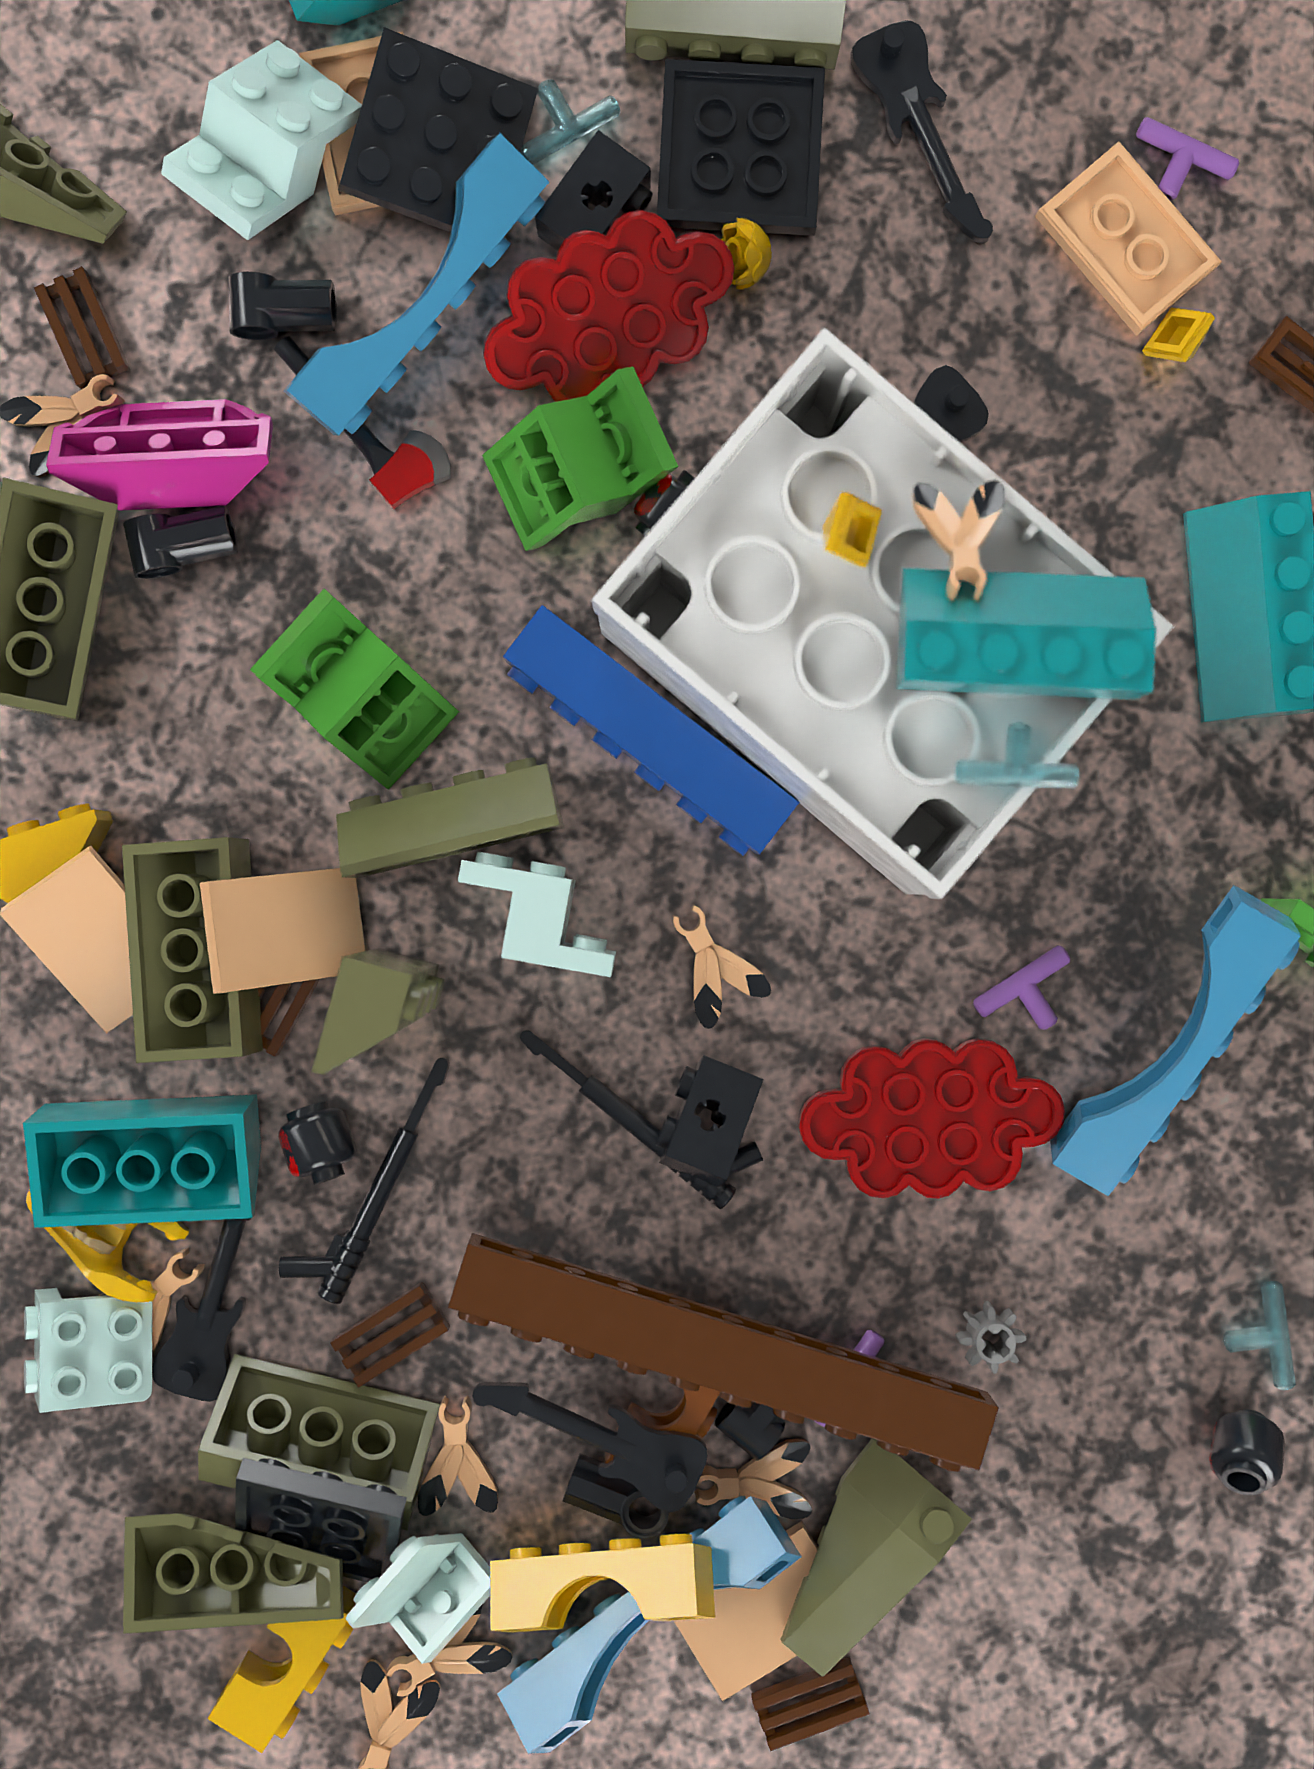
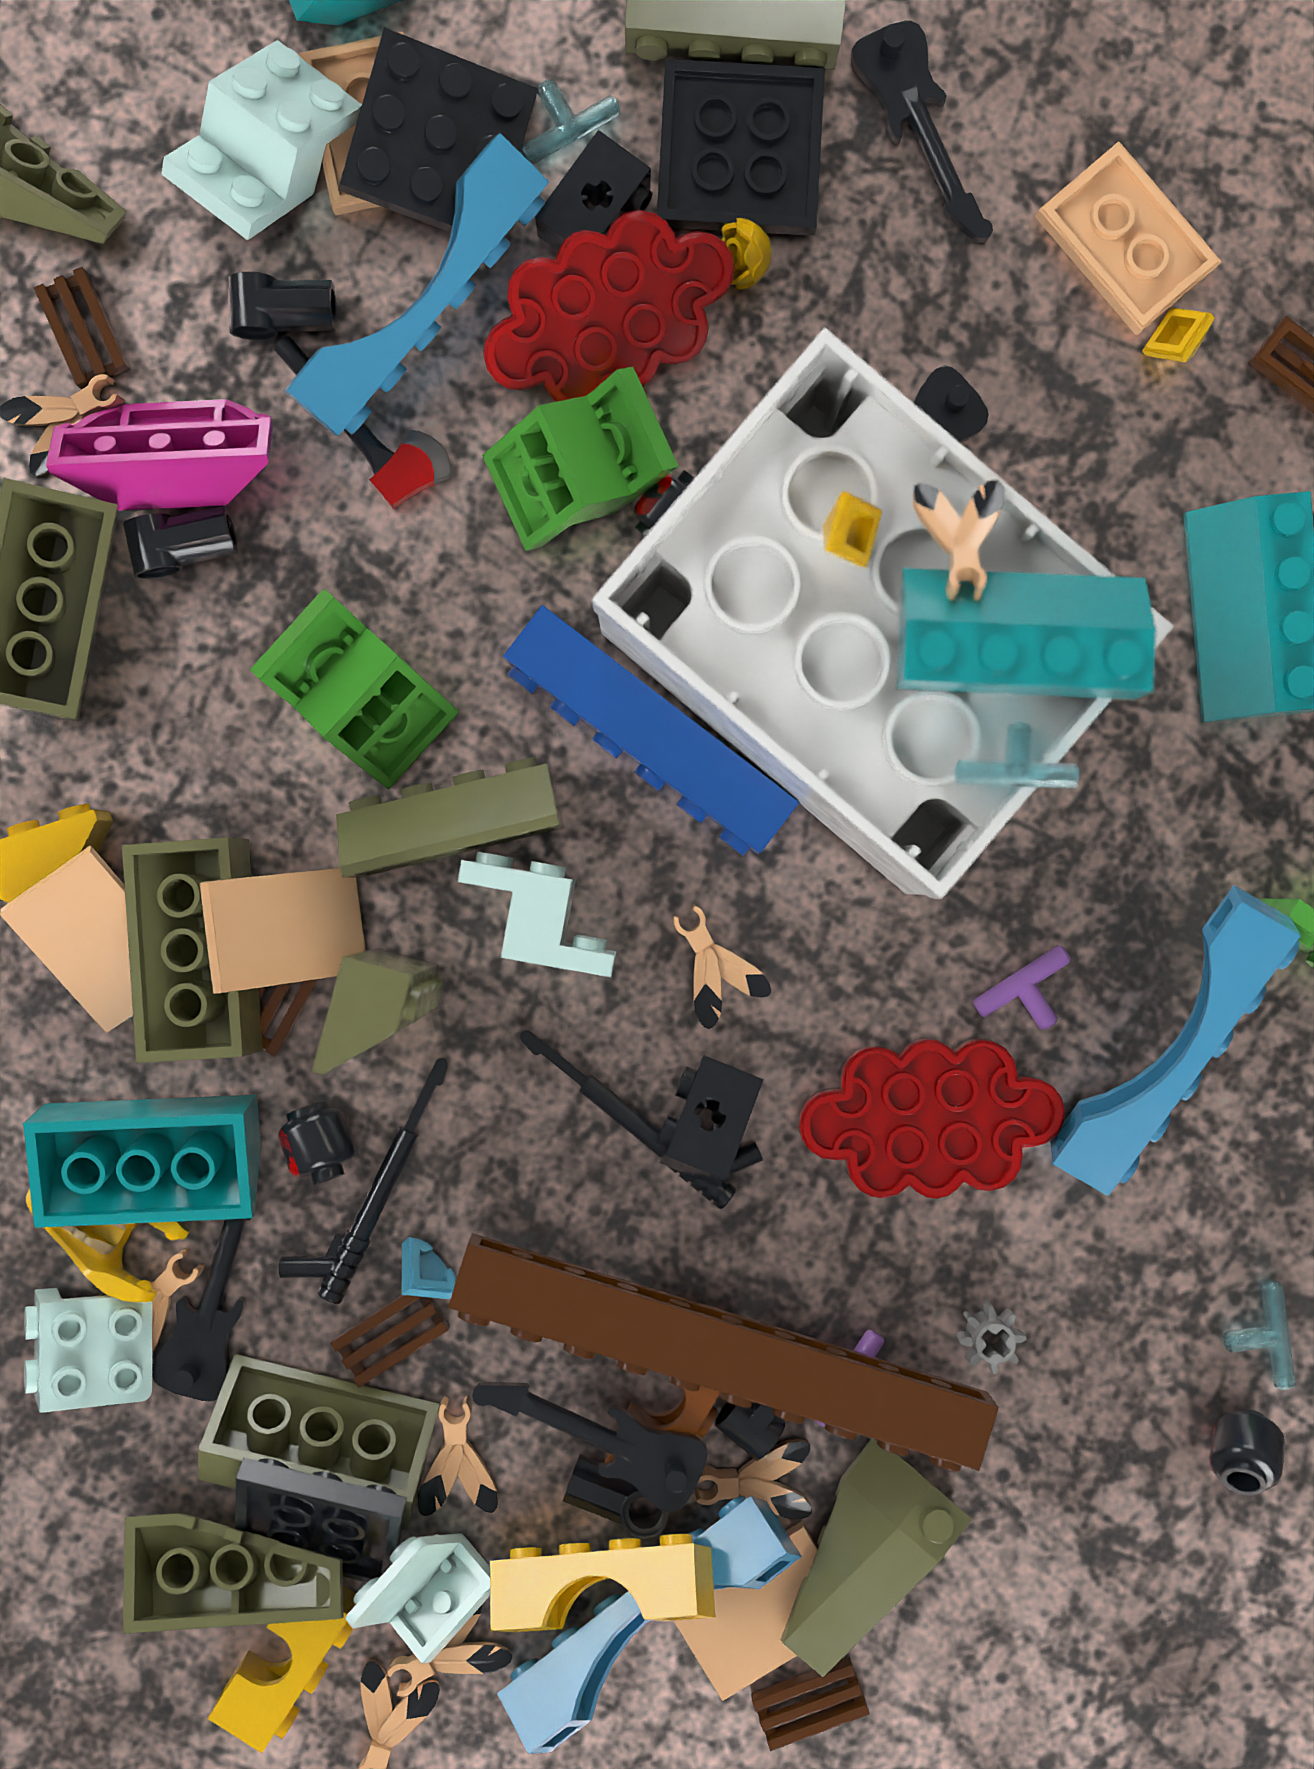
(424, 1271): none -> medium azure tile
(1185, 153): medium lavender piece -> none

